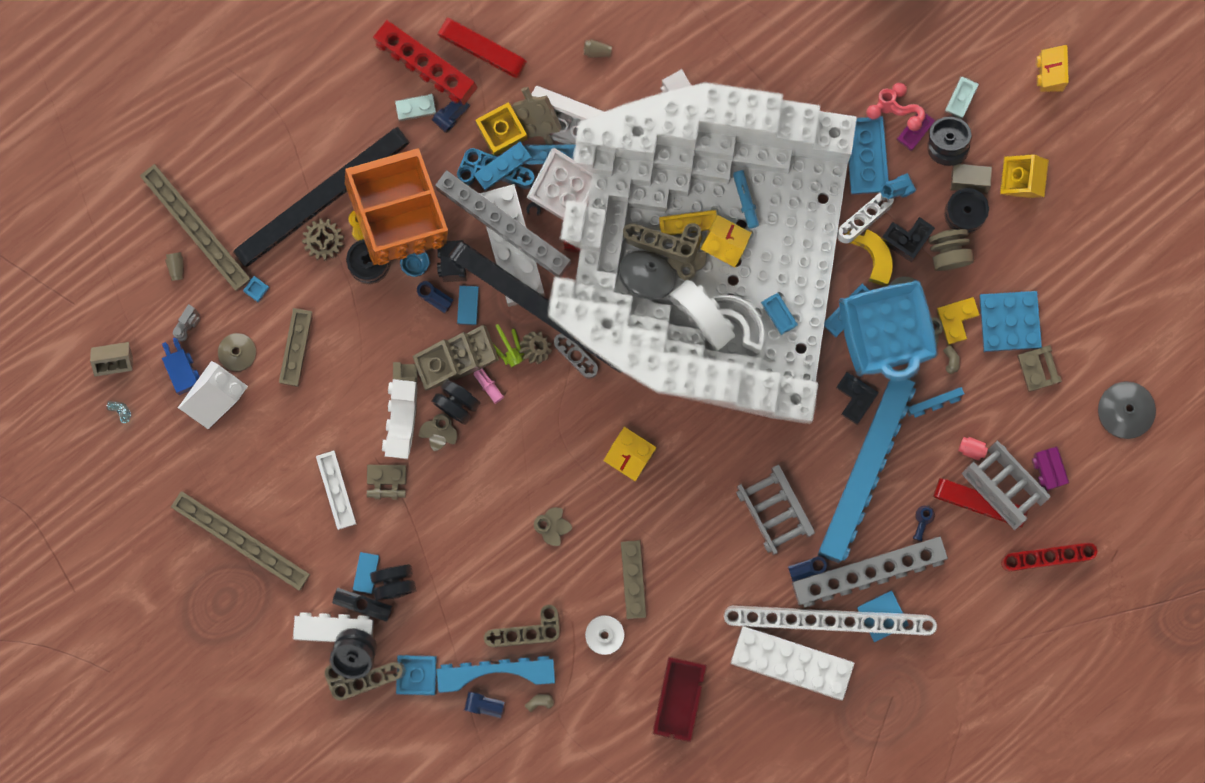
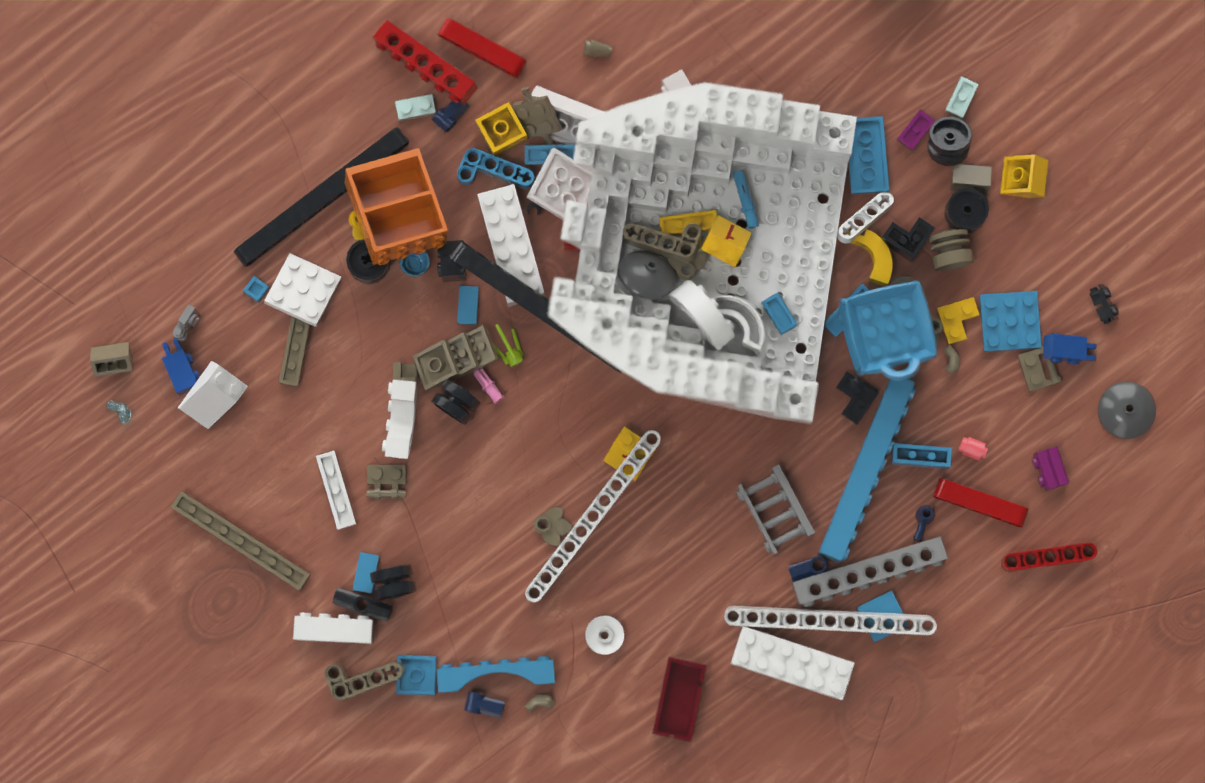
(175, 265): dark tan cone -> none
(195, 227): dark tan plate -> none
(246, 353): dark tan dish -> none
(302, 290): none -> white plate
(330, 239): dark tan gear -> none
(353, 653): black wheel -> none
(435, 298): dark blue piece -> none
(438, 435): dark tan plate -> none
(502, 166): dark azure plate -> none
(503, 224): light grey brick -> none
(521, 632): dark tan beam -> none
(530, 352): dark tan gear -> none
(582, 369): light grey beam -> none
(586, 522): none -> white beam
(633, 579): dark tan plate -> none
(898, 90): coral piece -> none
(901, 186): dark azure piece -> none
(921, 456): none -> dark azure brick
(935, 403): dark azure plate -> none
(994, 496): light grey fence -> none
(1053, 69): yellow slope -> none
(1067, 348): none -> blue hinge
(1102, 296): none -> black hinge

